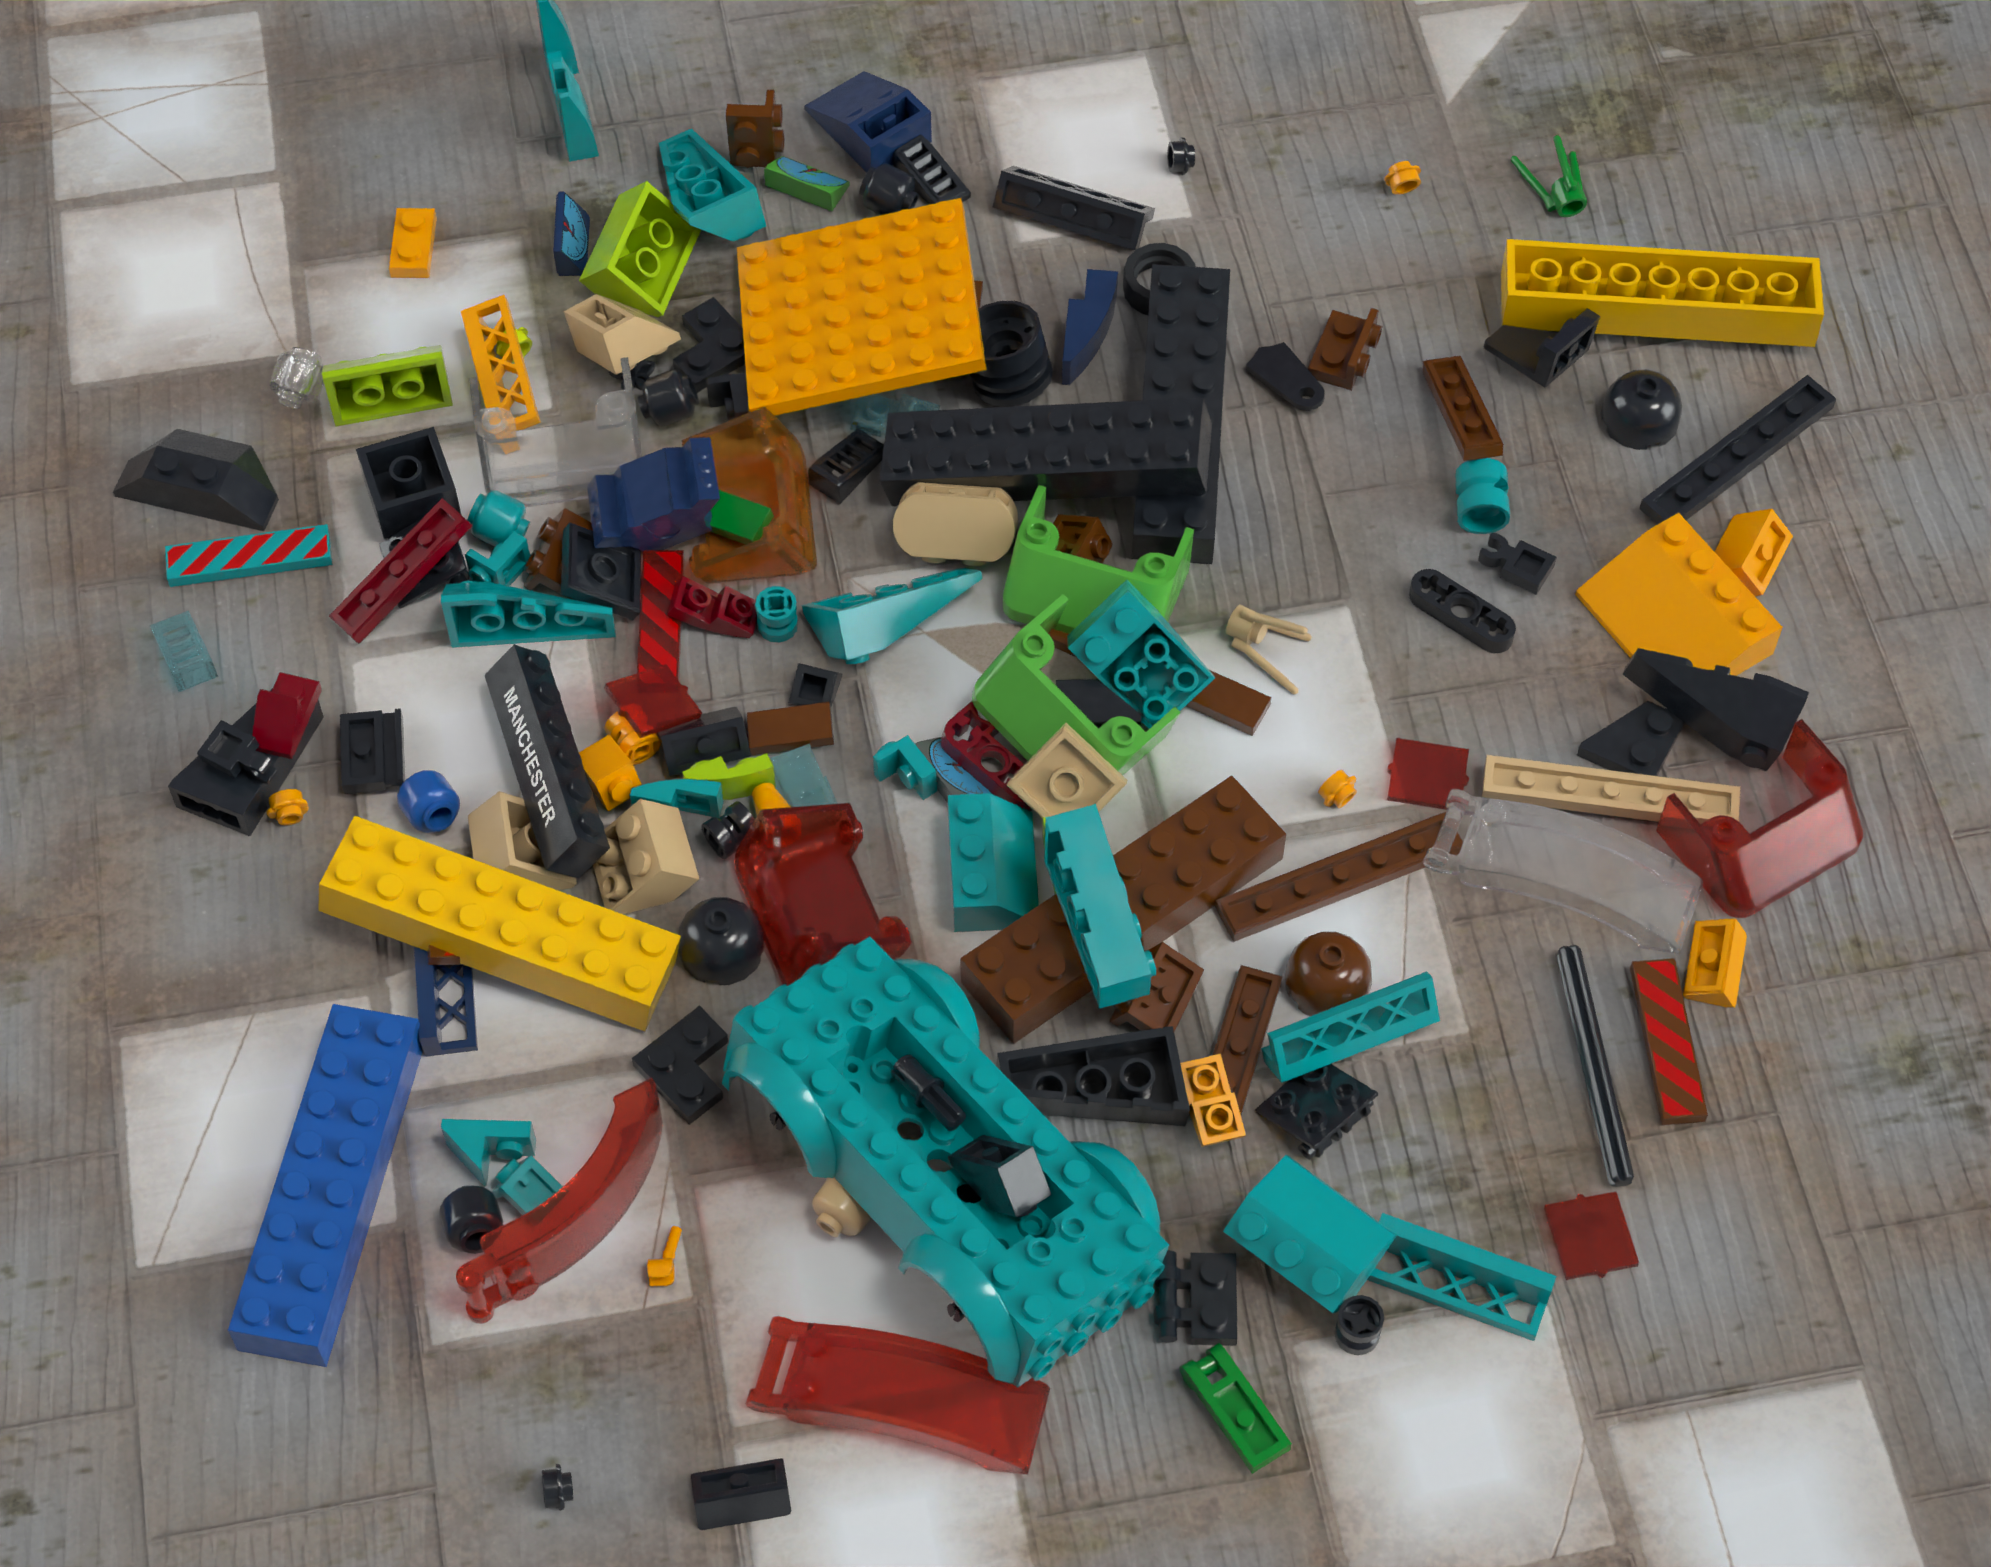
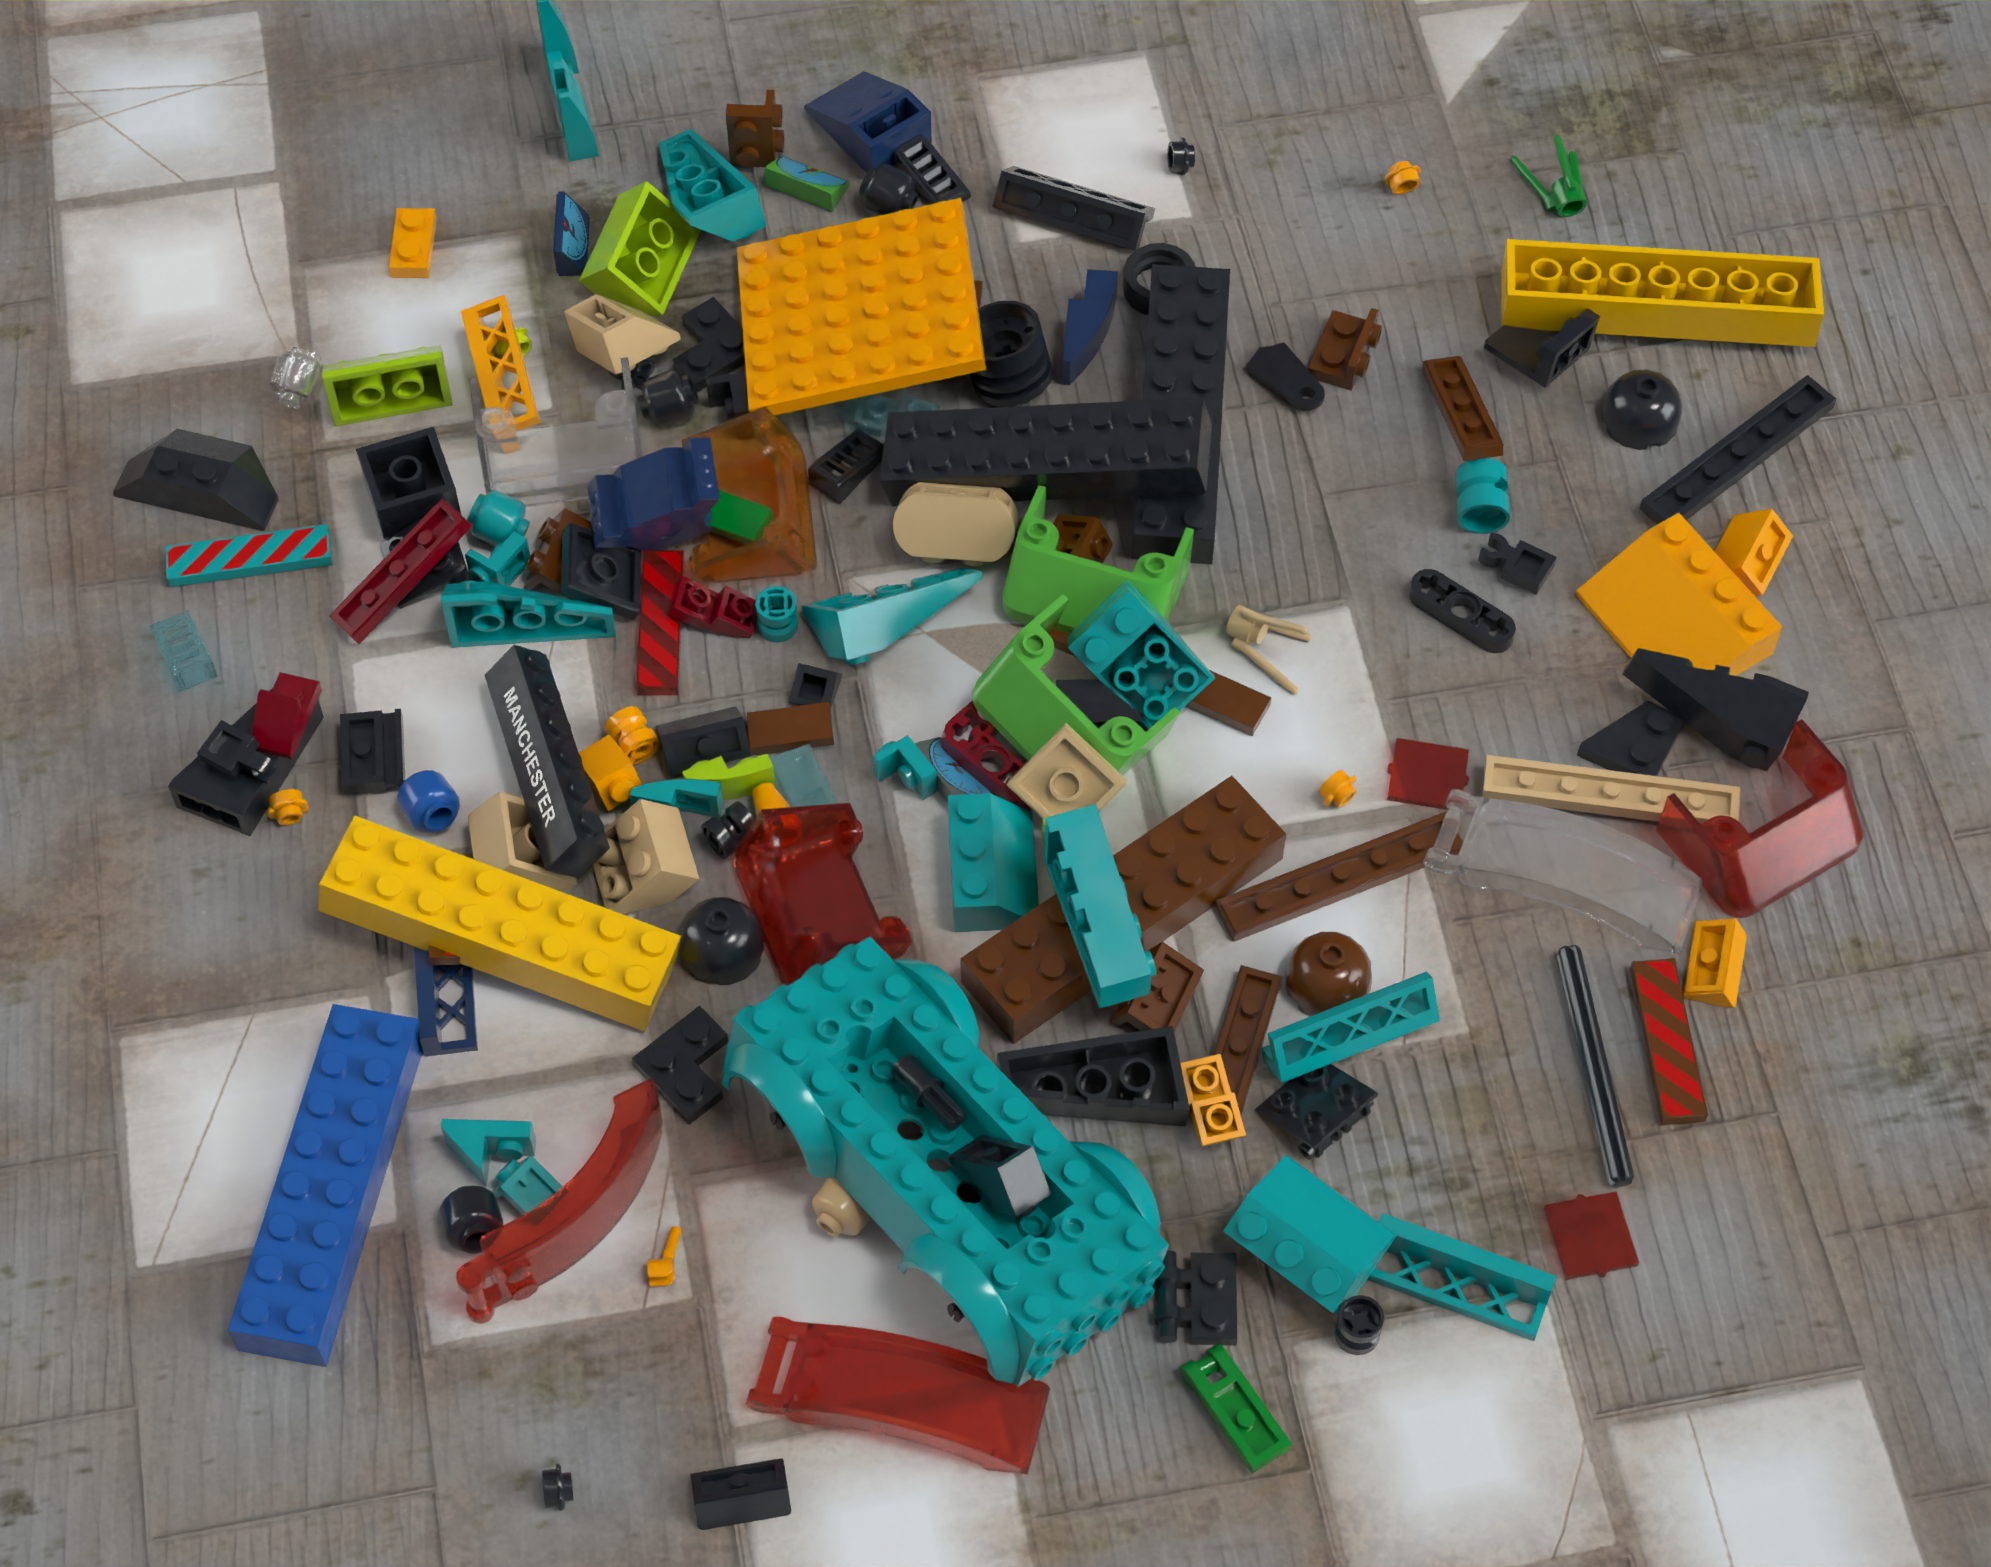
(653, 700): clear red piece -> none

